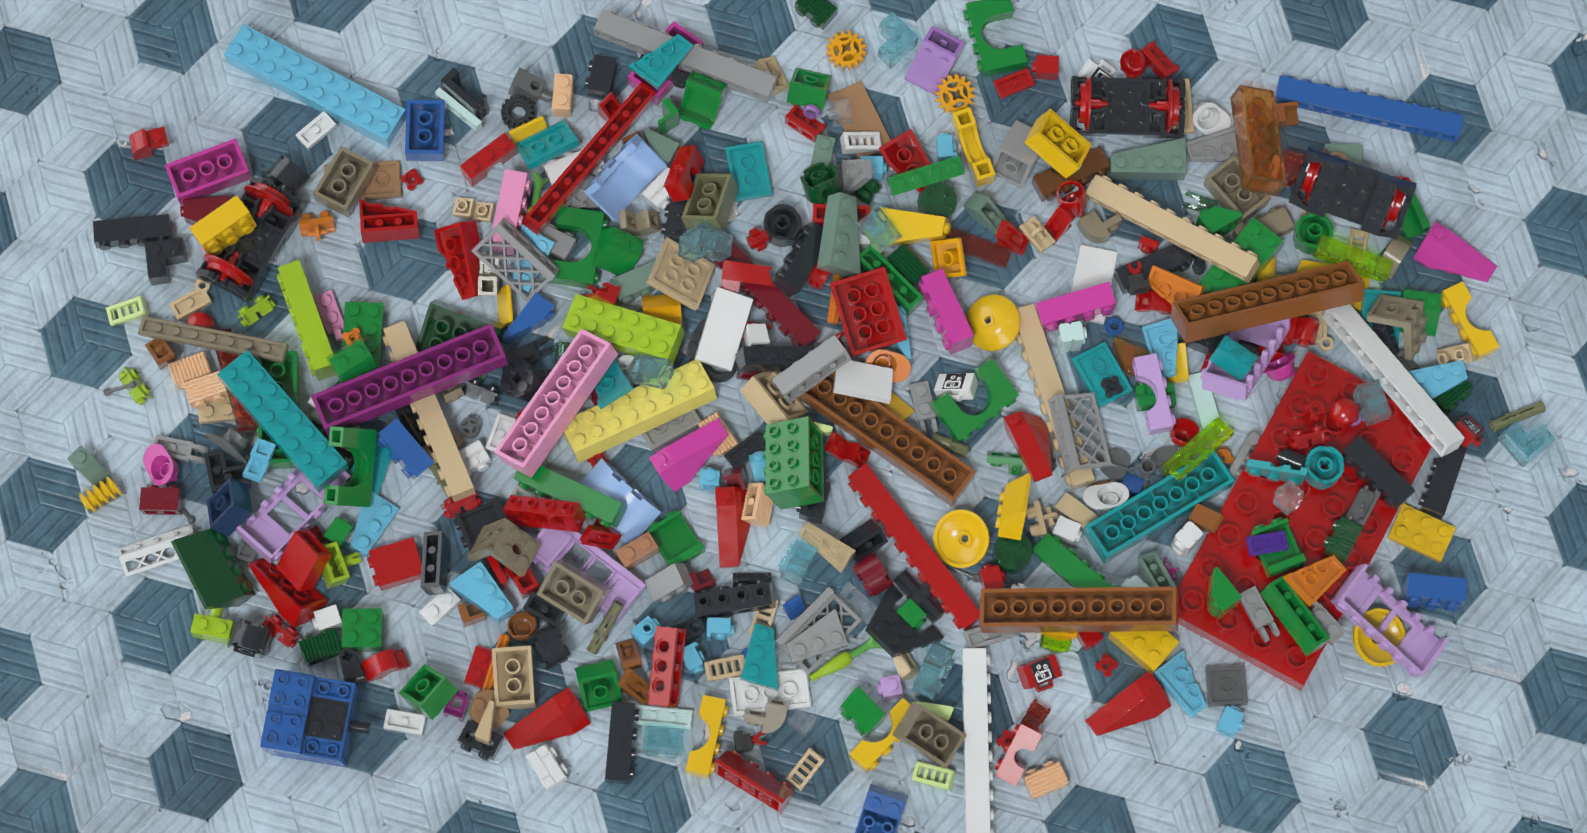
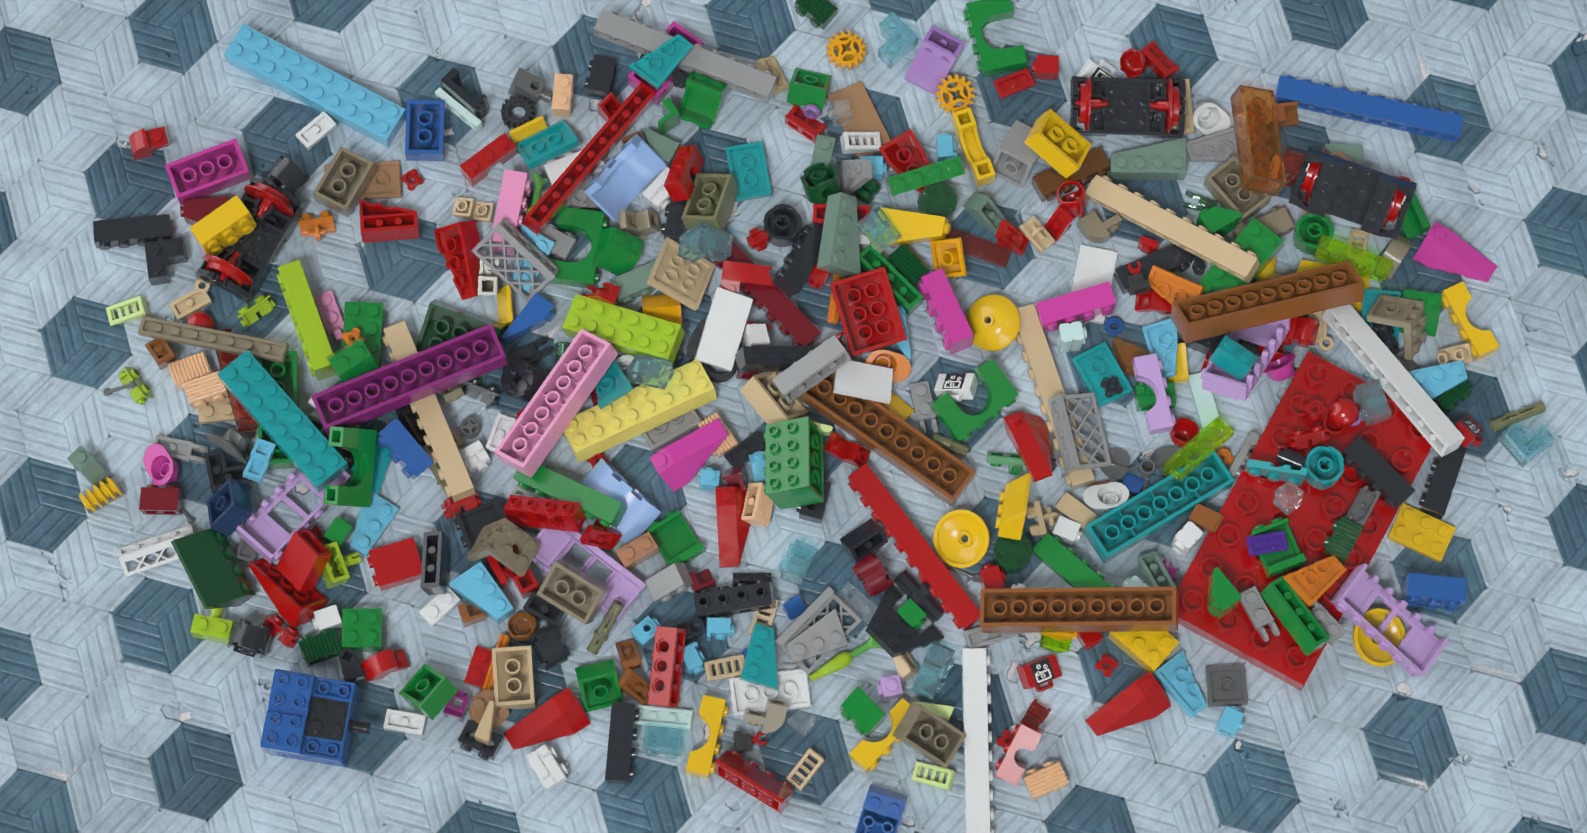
(830, 548): tan wing -> none

